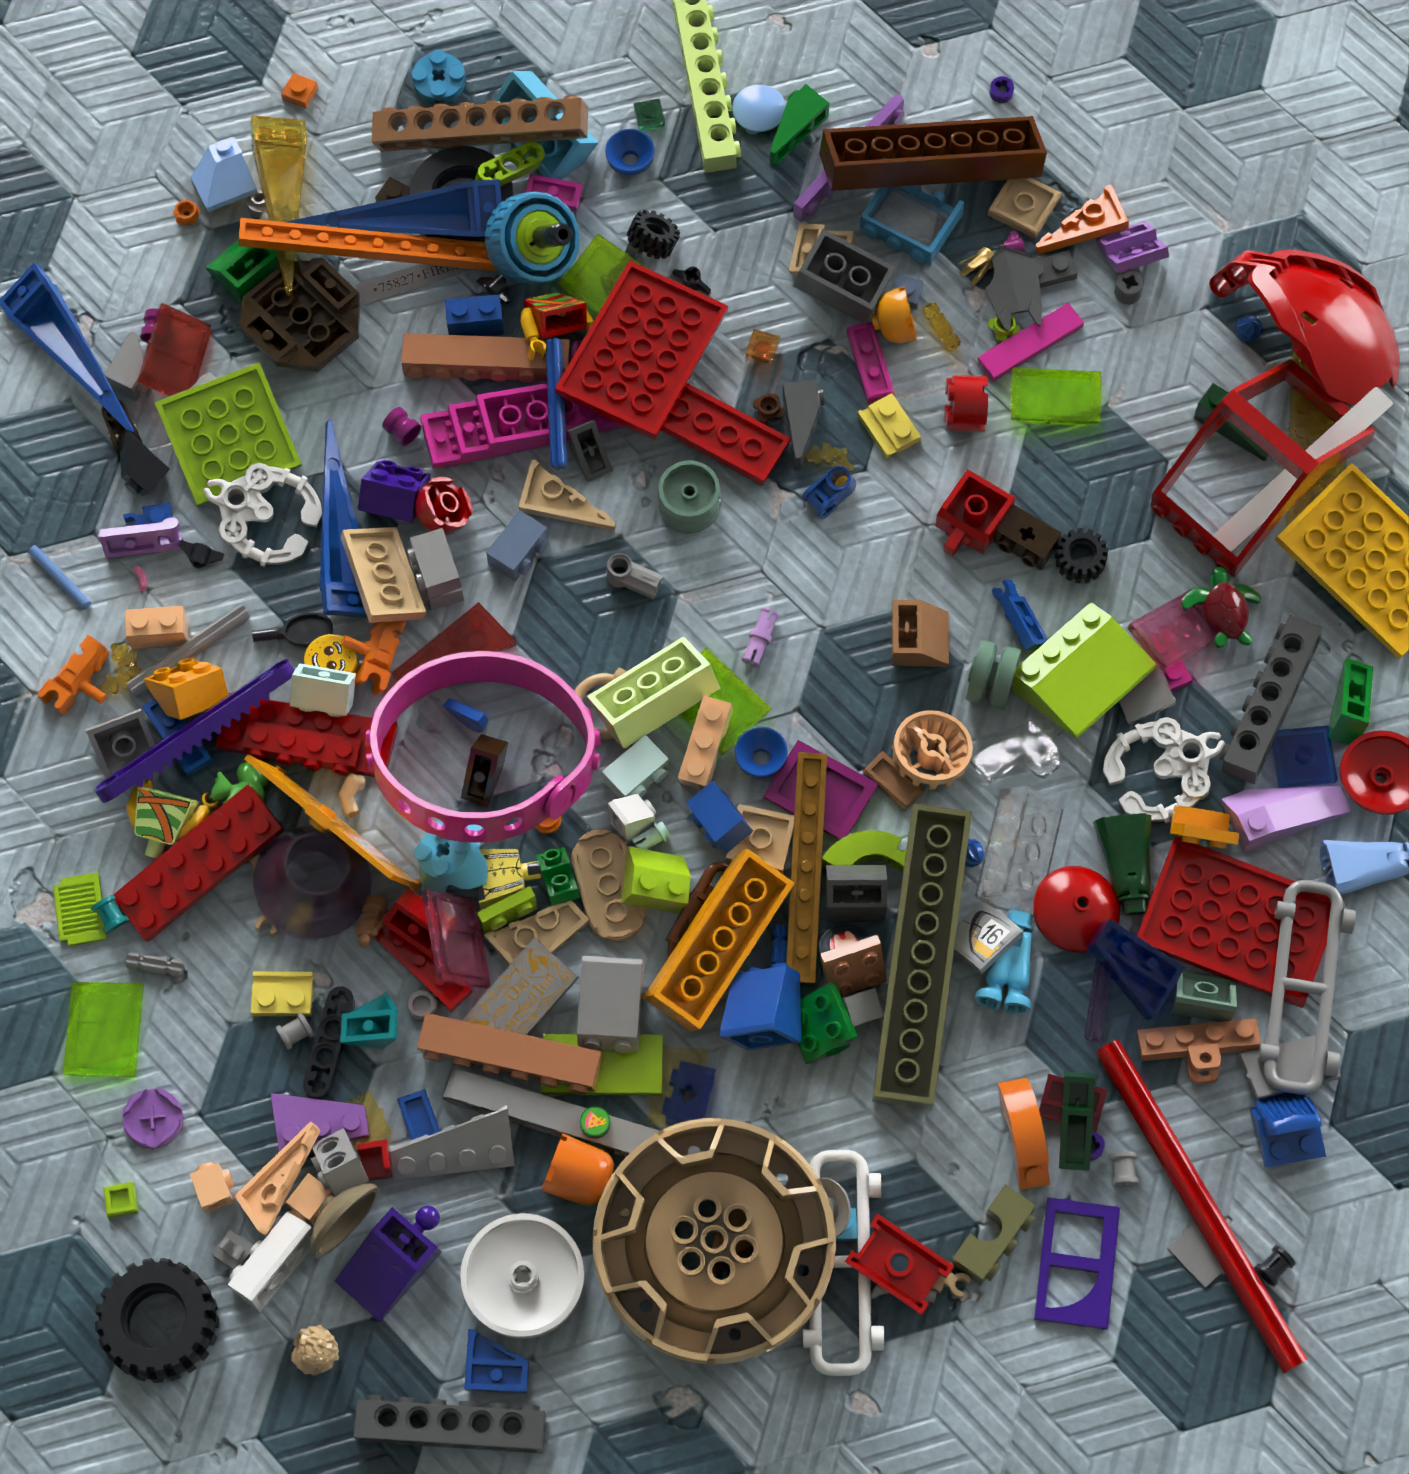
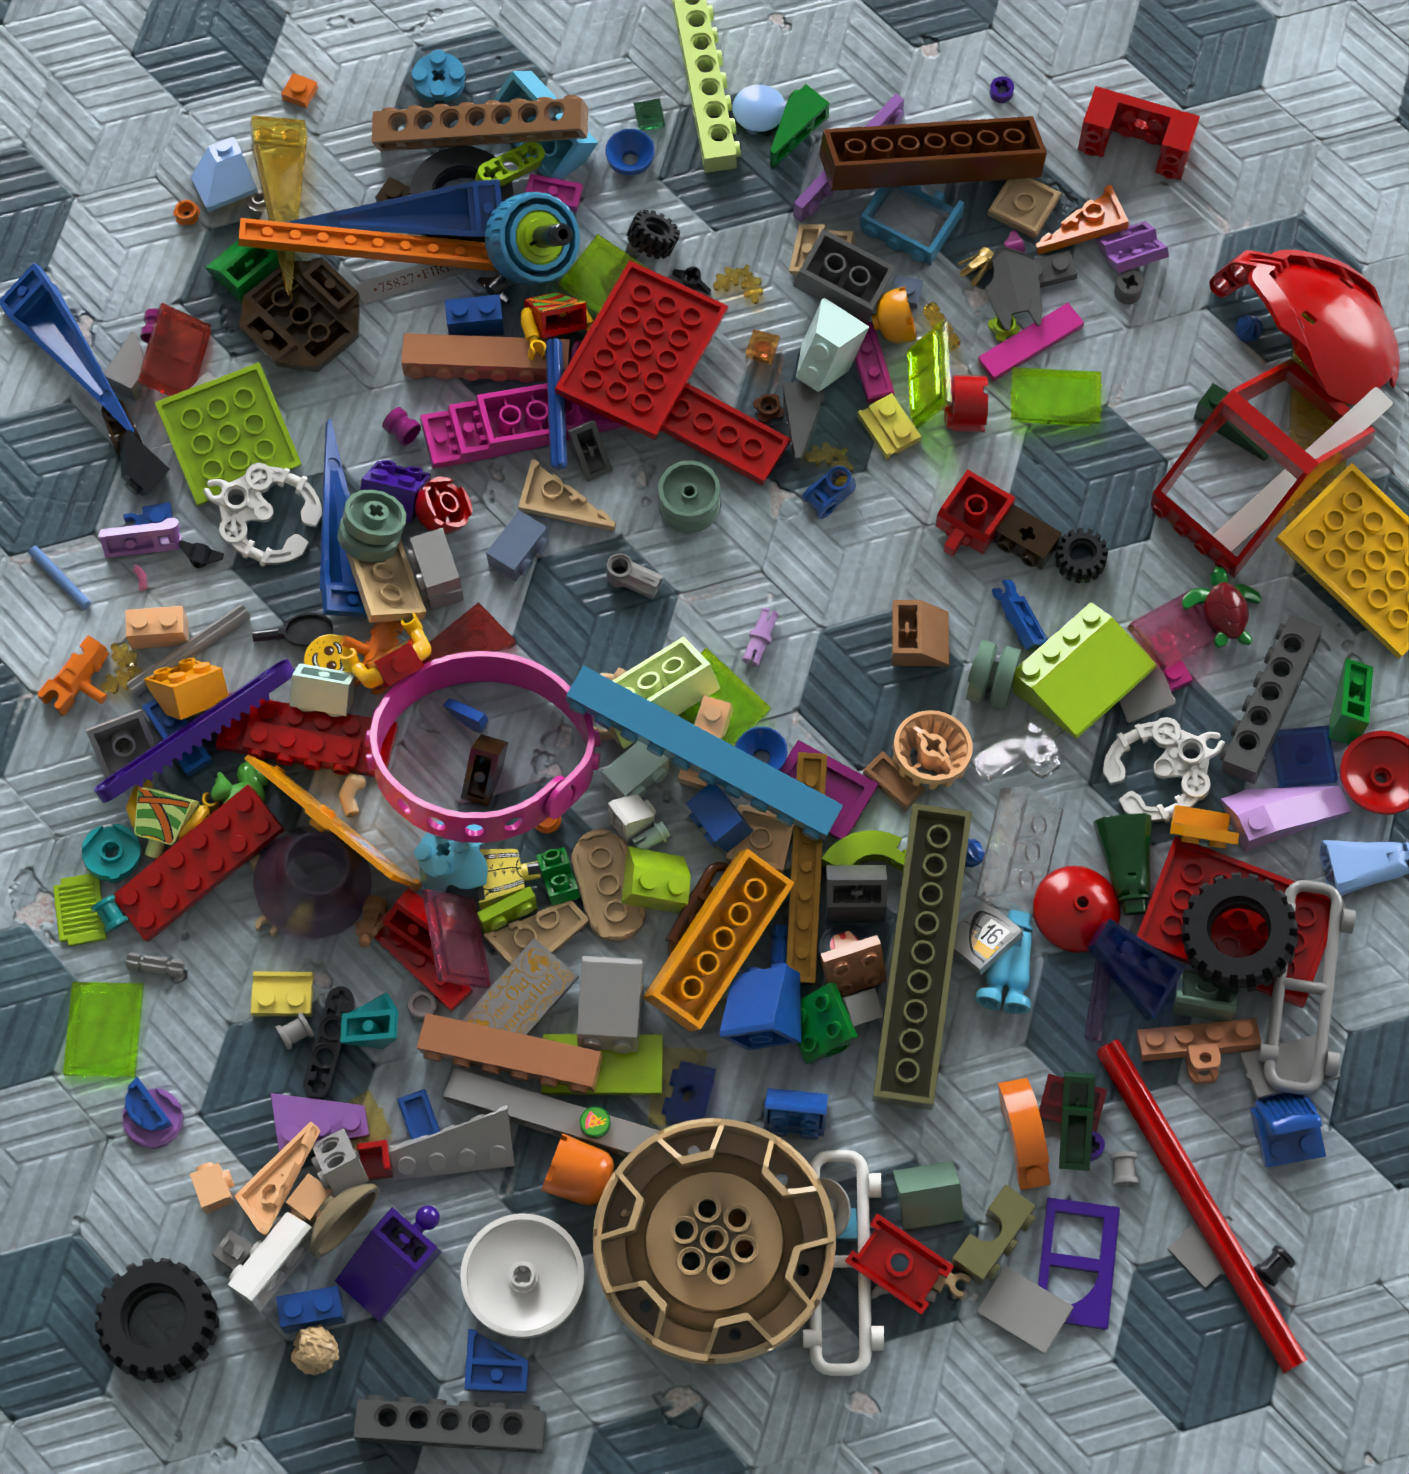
(112, 868): none -> teal plate
(120, 1200): lime tile -> none
(143, 1108): none -> blue tile
(310, 1309): none -> blue brick
(371, 526): none -> sand green wheel
(394, 663): none -> torso
(703, 753): none -> dark azure brick
(733, 275): none -> clear yellow animal
(795, 1113): none -> blue slope
(829, 346): none -> light aqua slope
(928, 1195): none -> sand green slope
(929, 375): none -> clear neon green piece
(1025, 1309): none -> light grey piece
(1142, 120): none -> red plate
(1233, 894): none -> black tyre

